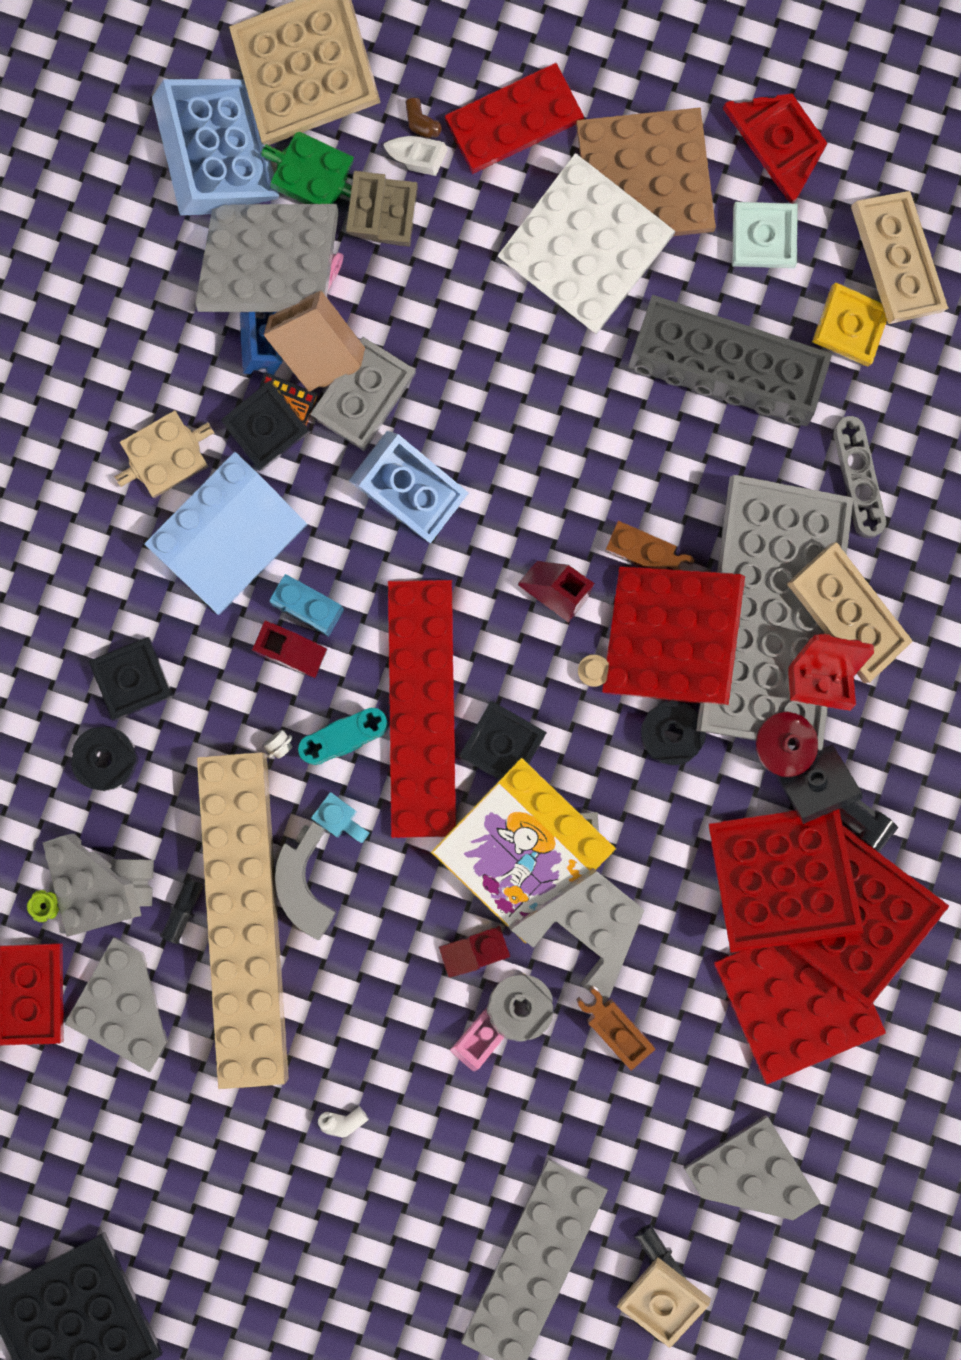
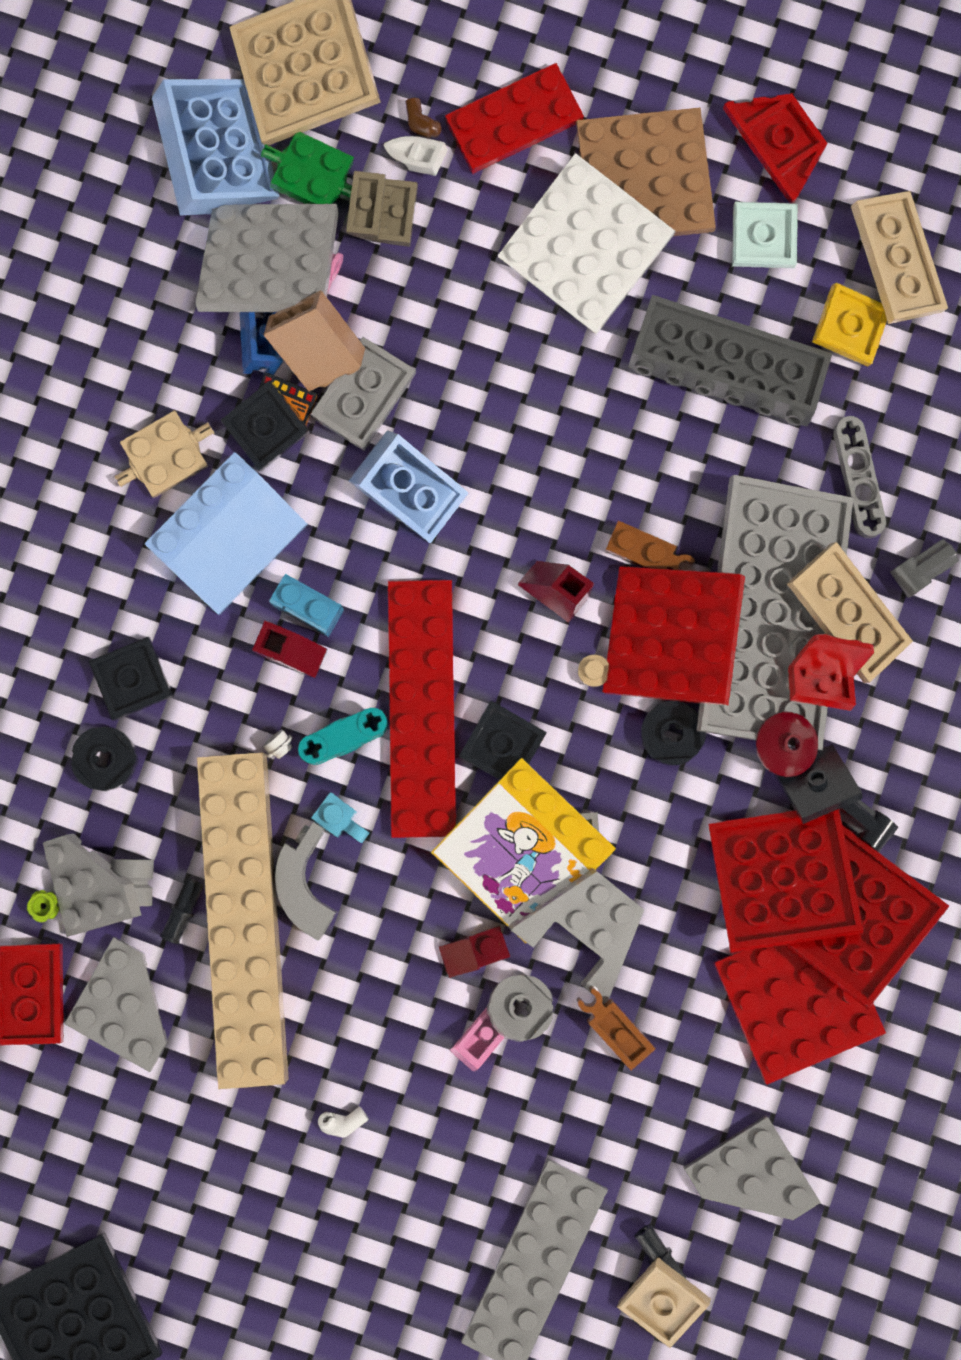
(920, 570): none -> dark grey piece

